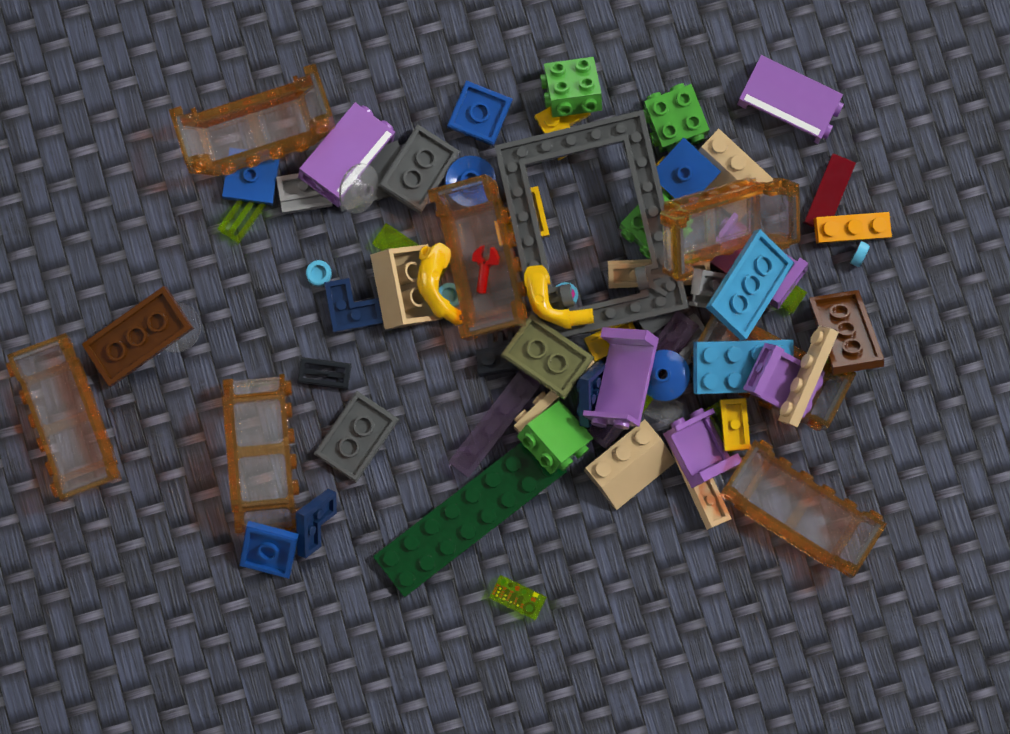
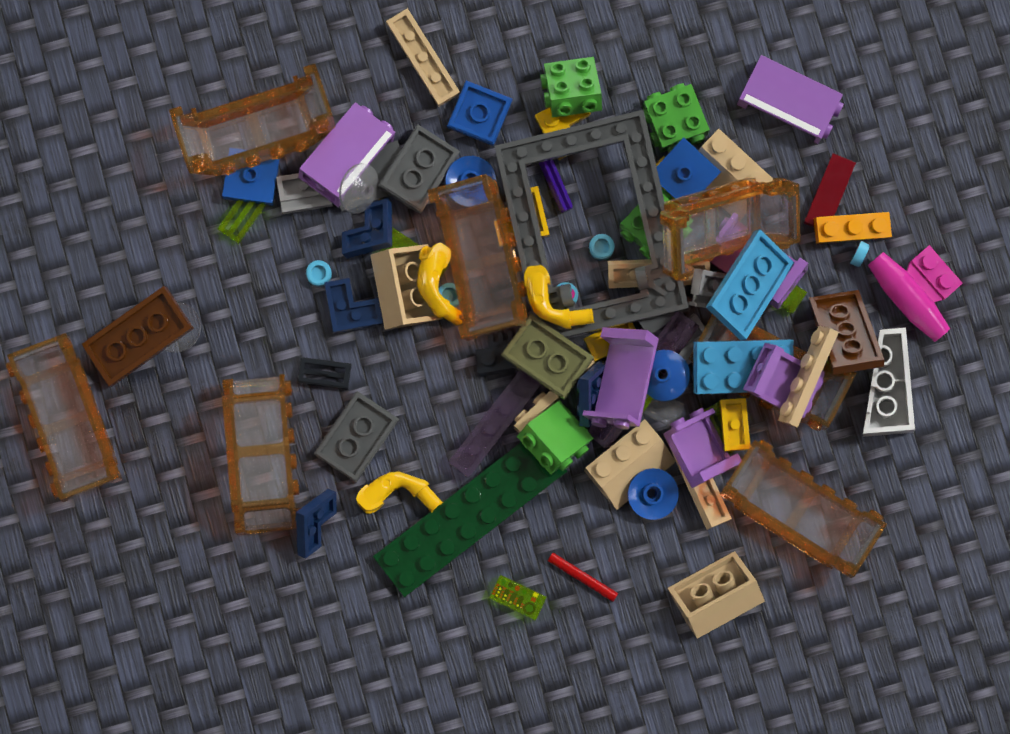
(268, 549): blue plate -> none
(371, 496): none -> yellow piece
(375, 233): none -> dark blue plate
(423, 57): none -> tan plate
(484, 267): red bar -> none
(556, 185): none -> dark purple axle
(582, 577): none -> red bar
(601, 247): none -> medium azure tile
(665, 493): none -> blue dish
(716, 594): none -> tan slope
(890, 391): none -> white wedge
(918, 288): none -> dark pink plate

